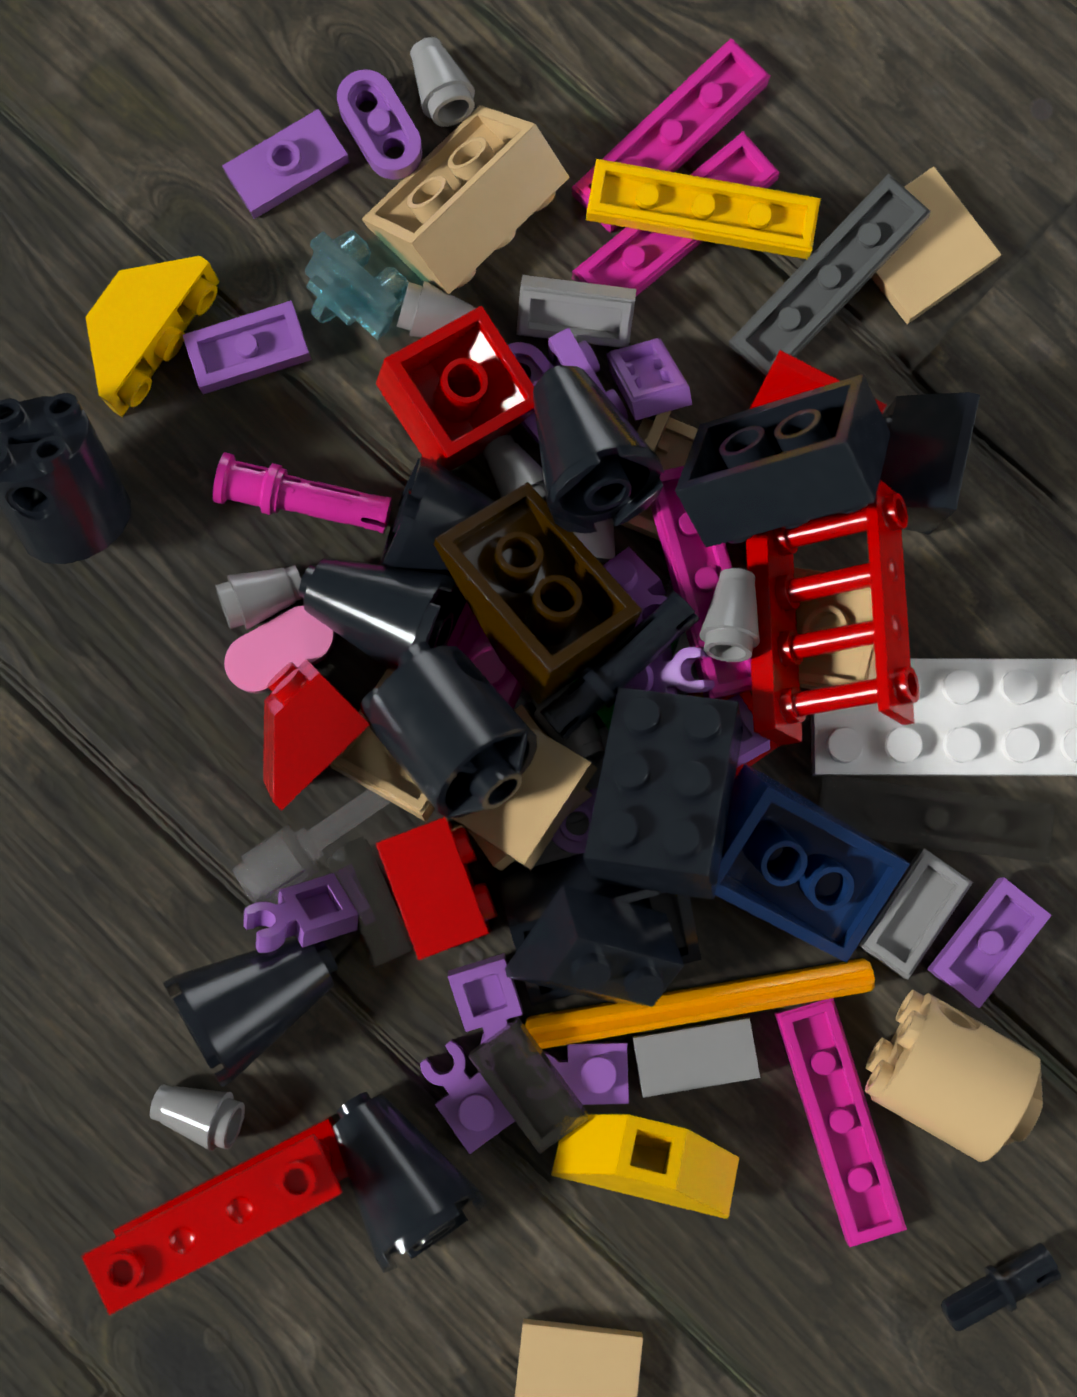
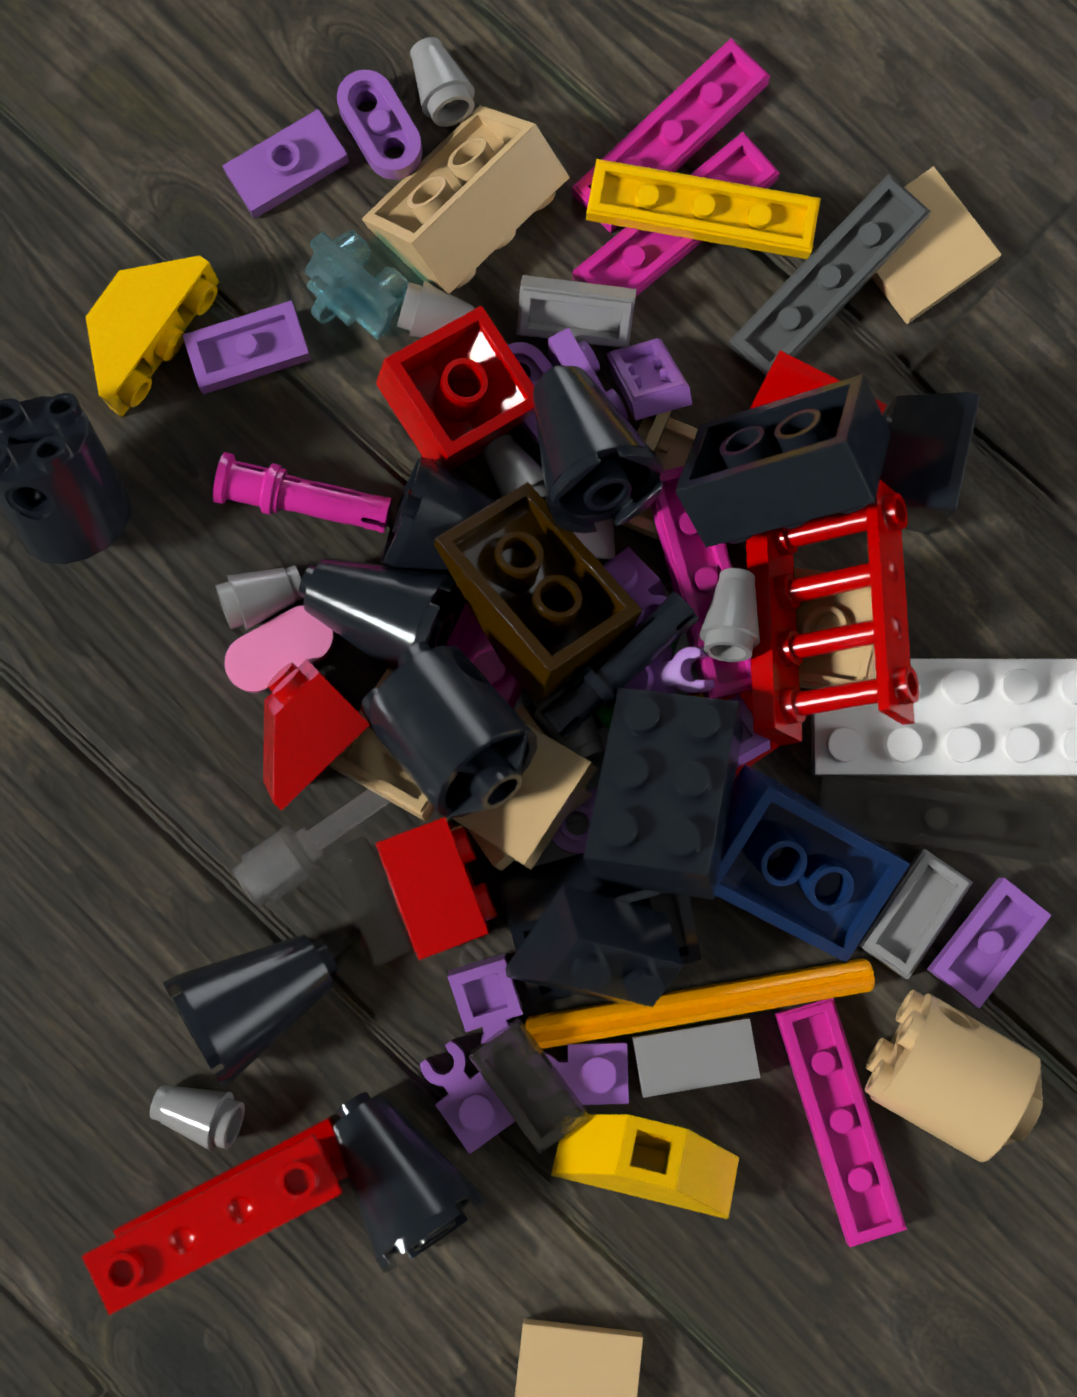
(308, 910): medium lavender plate -> none
(1001, 1287): black axle -> none

